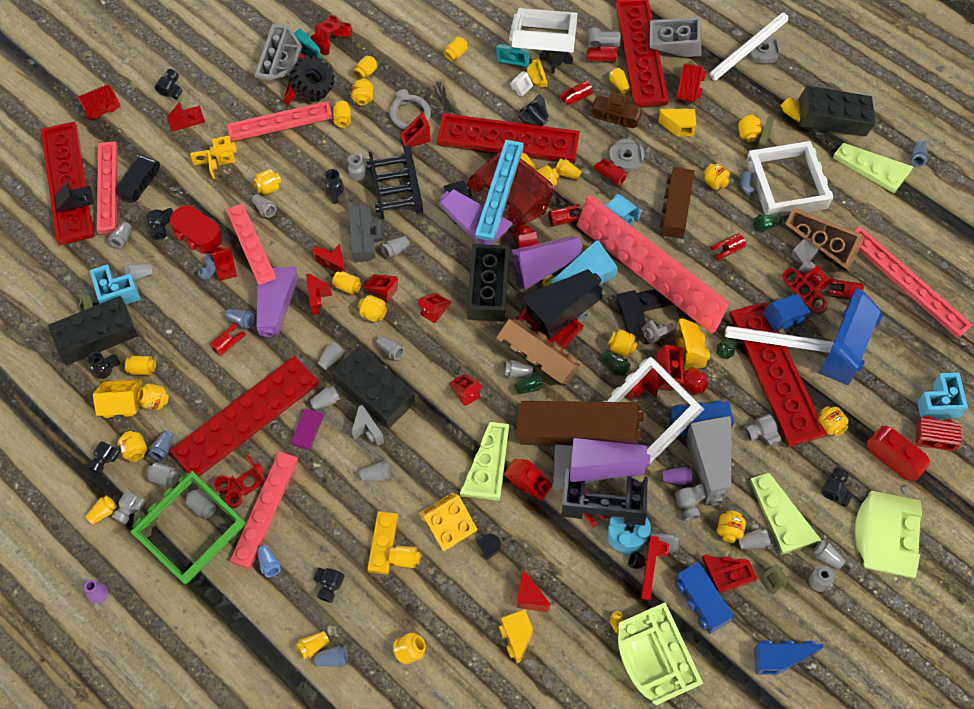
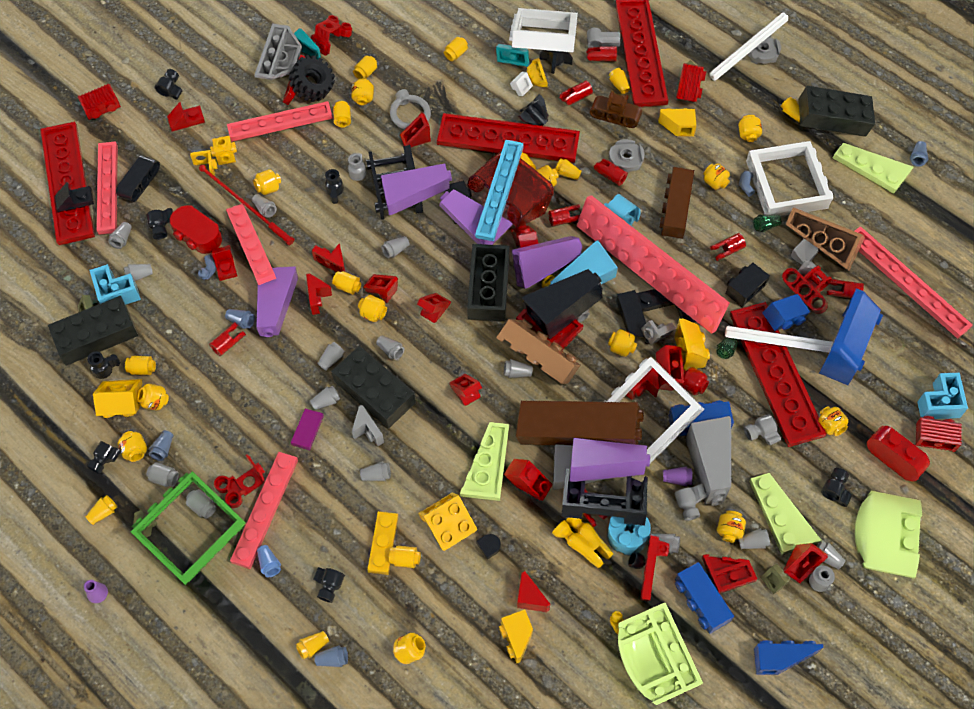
(127, 505): light grey piece -> none
(244, 417): red plate -> none
(271, 225): none -> red piece
(361, 238): dark grey piece -> none
(413, 186): none -> medium lavender slope
(529, 384): clear green cone -> none
(583, 541): none -> yellow piece
(617, 363): clear green cone -> none
(677, 36): light grey slope -> none
(747, 284): none -> black brick
(766, 131): olive tile -> none
(804, 561): none -> red slope

